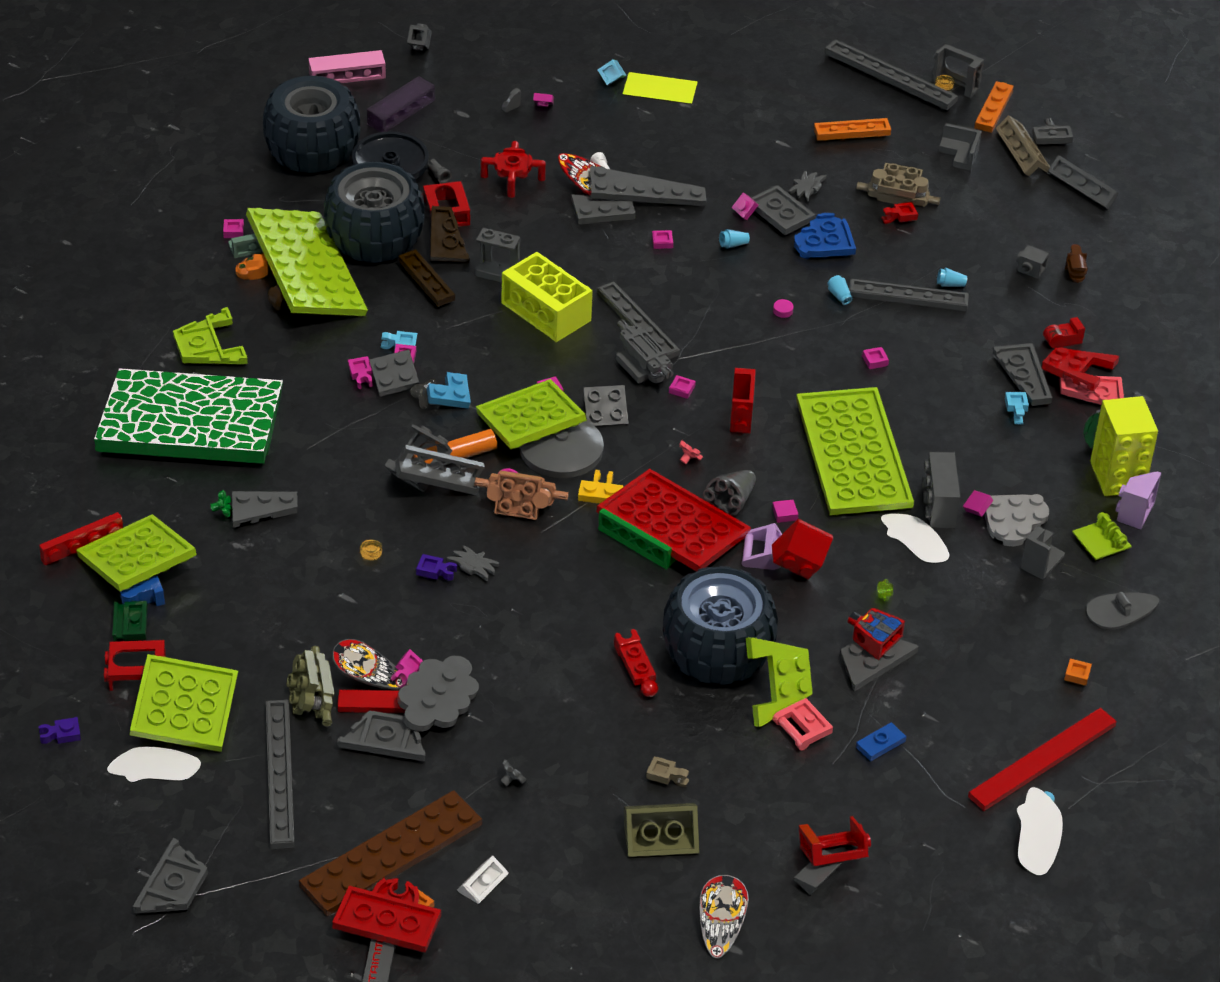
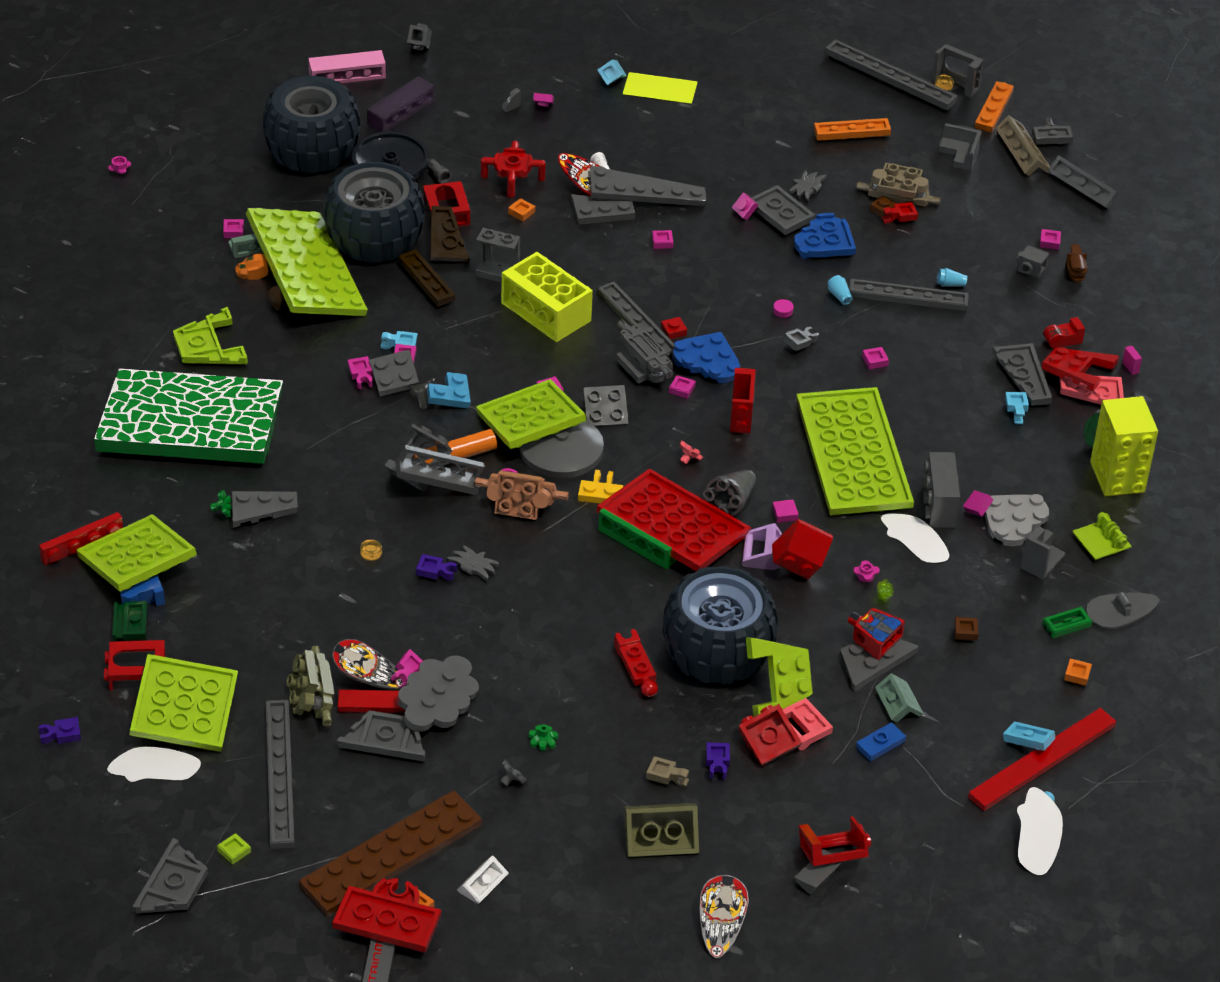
(119, 164): none -> dark pink plate
(234, 848): none -> lime tile
(521, 209): none -> orange tile
(543, 736): none -> green plant
(674, 328): none -> red plate
(707, 355): none -> blue plate
(717, 758): none -> dark purple plate
(733, 238): medium azure cone -> none
(769, 734): none -> red plate
(800, 339): none -> dark grey plate
(866, 571): none -> dark pink plate
(881, 203): none -> reddish brown plate
(897, 697): none -> sand green panel
(966, 628): none -> reddish brown plate
(1029, 736): none -> medium azure plate
(1050, 239): none -> dark pink tile
(1068, 625): none -> green tile
(1132, 360): none -> dark pink tile
(1137, 499): lavender slope -> none

